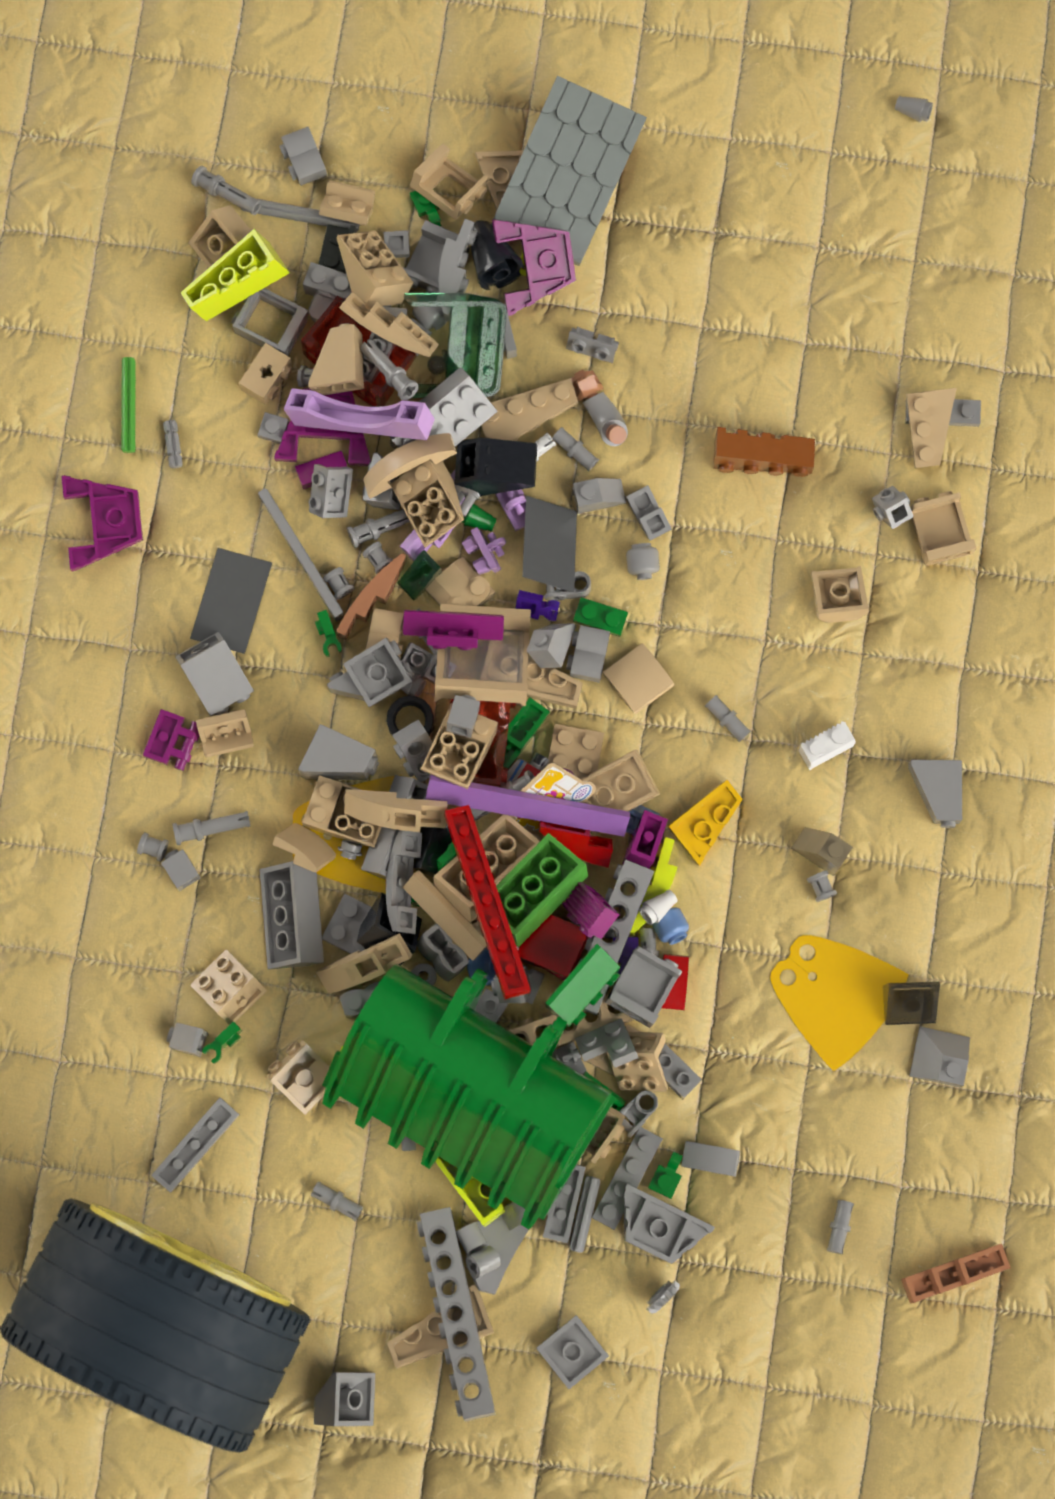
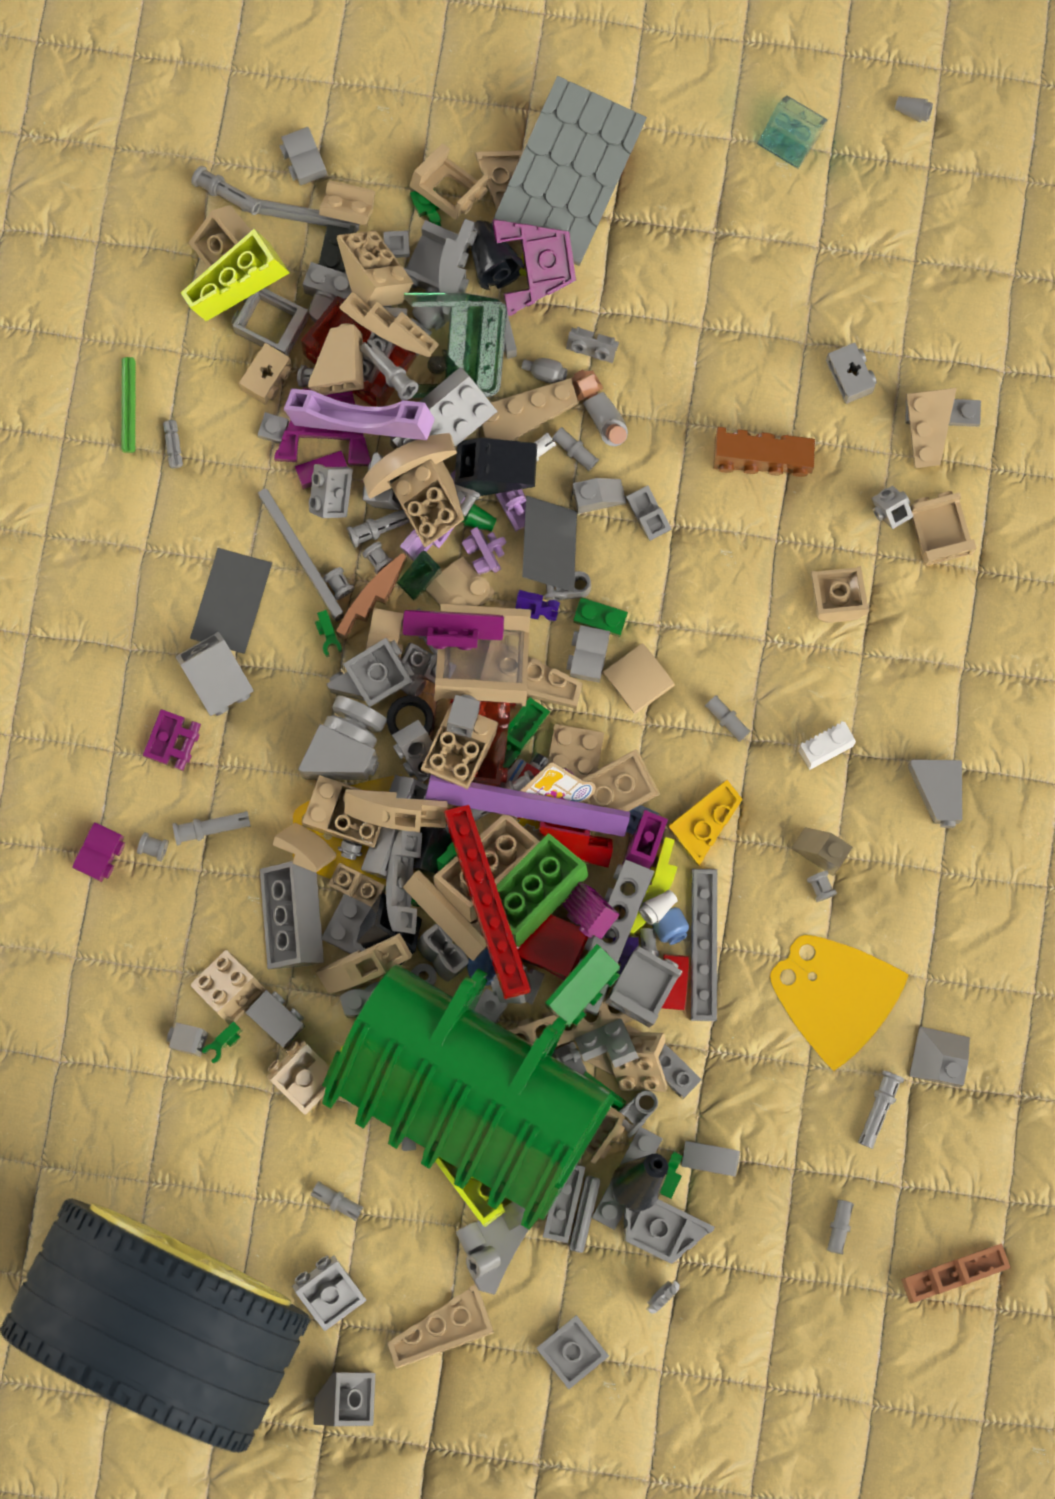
(98, 852): none -> magenta brick
(114, 519): magenta wing -> none
(180, 869): light grey brick -> none
(195, 1145): light grey plate -> none
(225, 733): tan bracket -> none
(275, 1018): none -> light grey brick
(328, 1292): none -> light grey plate
(355, 720): none -> light grey wheel
(356, 885): none -> tan slope
(482, 1404): light grey brick -> none
(546, 370): none -> light grey plant
(550, 644): light grey slope -> none
(639, 1182): none -> black cone
(643, 561): light grey head -> none
(704, 945): none -> light grey tile
(792, 131): none -> clear light blue slope
(851, 386): none -> light grey brick
(884, 1098): none -> light grey pin
(910, 1002): clear smoke slope -> none

